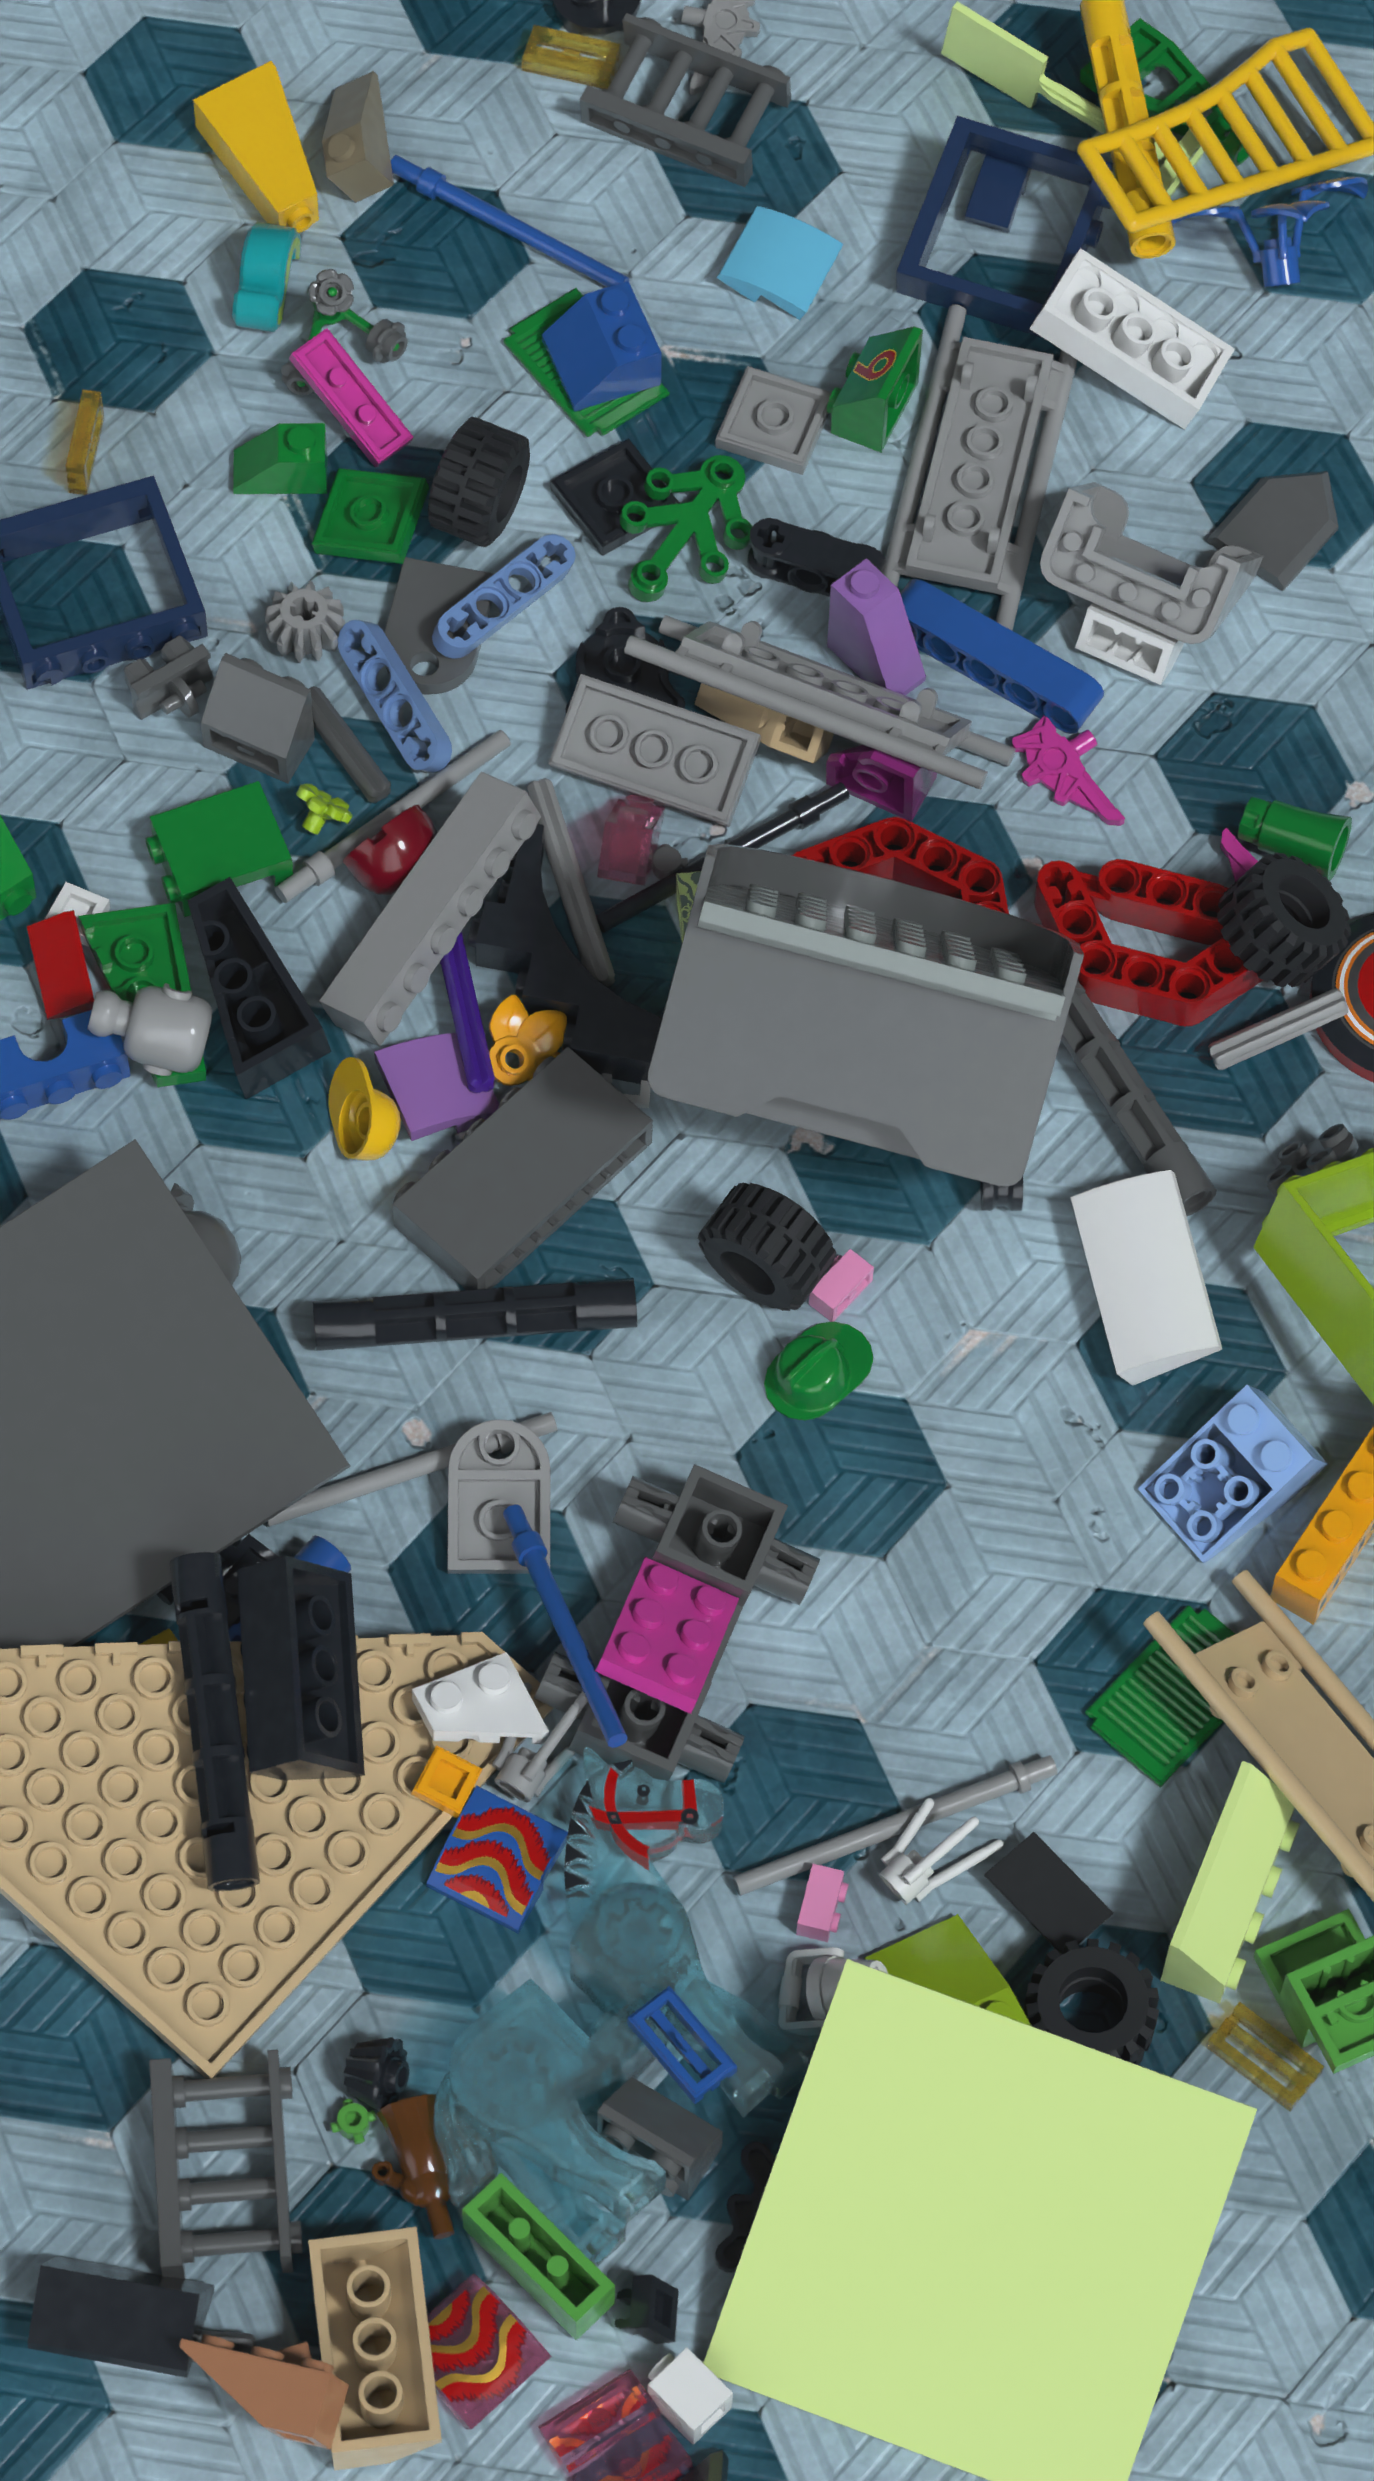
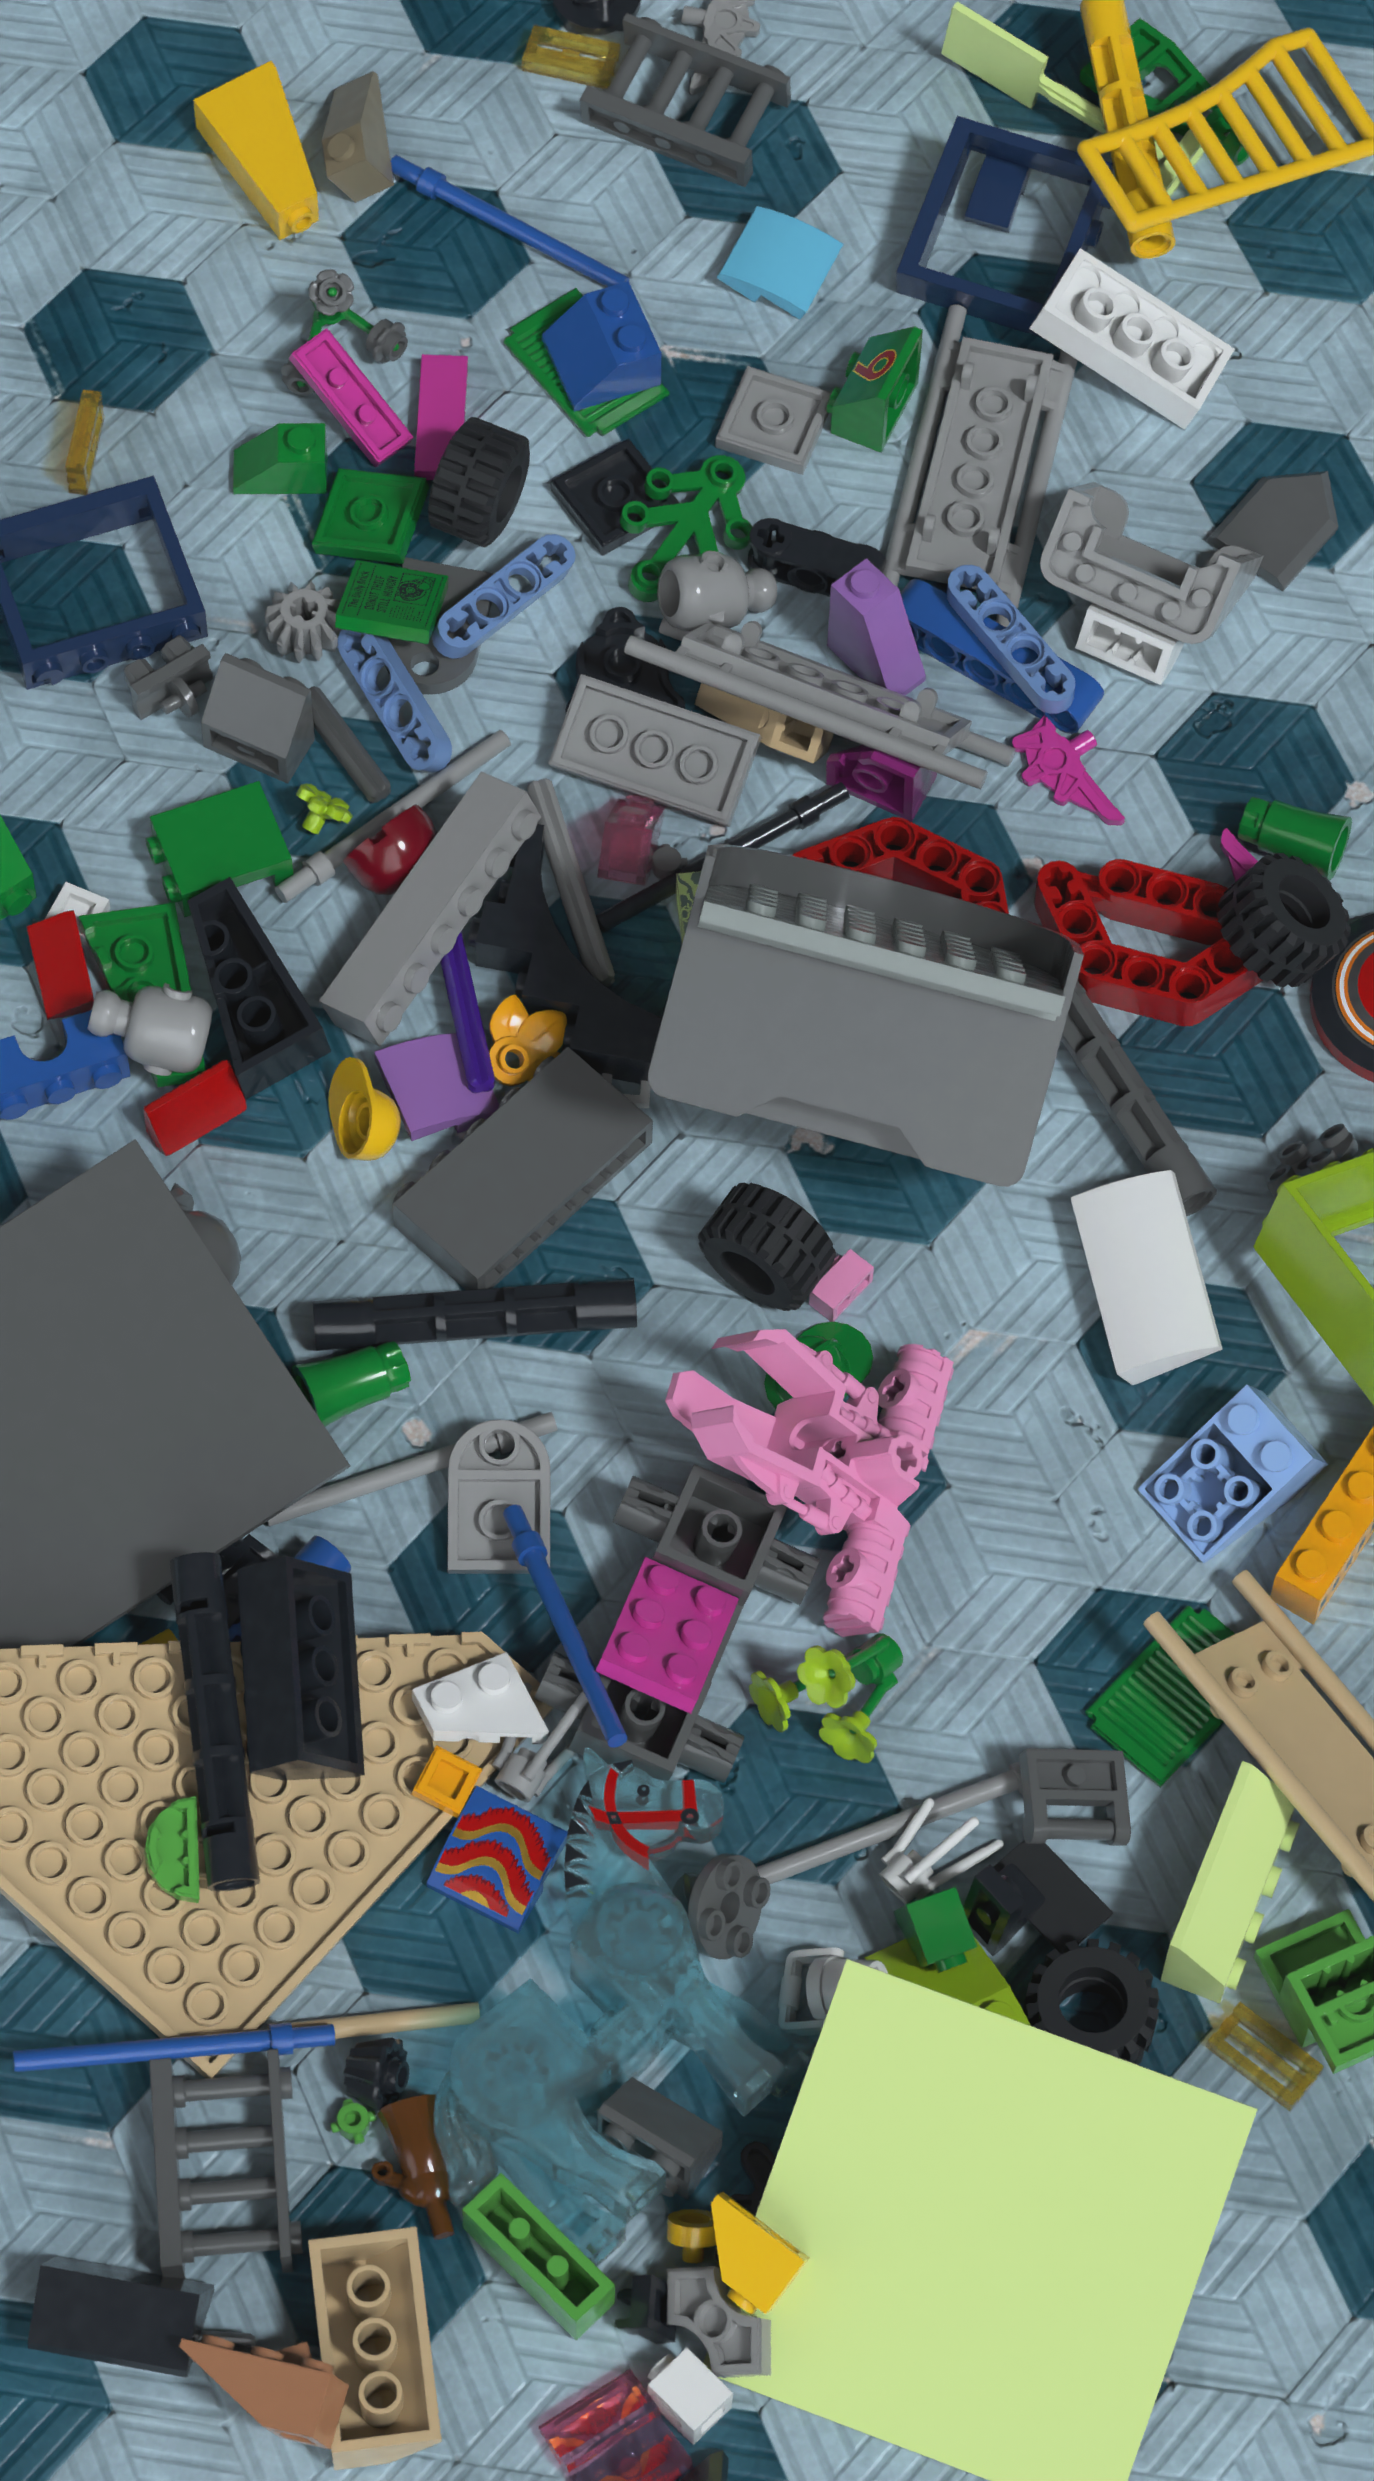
(173, 1850): none -> bright green tile
(194, 1108): none -> red slope
(265, 275): teal animal -> none
(278, 2036): none -> blue bar
(352, 1380): none -> green plant
(391, 602): none -> green tile
(399, 2020): none -> tan bar
(439, 409): none -> dark pink tile
(479, 2351): slope -> none
(692, 2231): none -> yellow tile
(709, 2079): blue tile -> none
(712, 591): none -> light grey piece
(723, 1905): none -> dark grey plate
(733, 2339): none -> light grey tile
(752, 2256): none -> yellow slope
(820, 1903): bright pink piece -> none
(828, 1454): none -> bright pink piece
(828, 1680): none -> lime plant
(937, 1930): none -> green slope
(1000, 1905): none -> black slope
(1001, 1196): black wheel -> none
(1005, 641): none -> medium blue beam
(1074, 1779): none -> dark grey plate
(1278, 1029): light grey axle -> none
(1281, 254): blue plant -> none

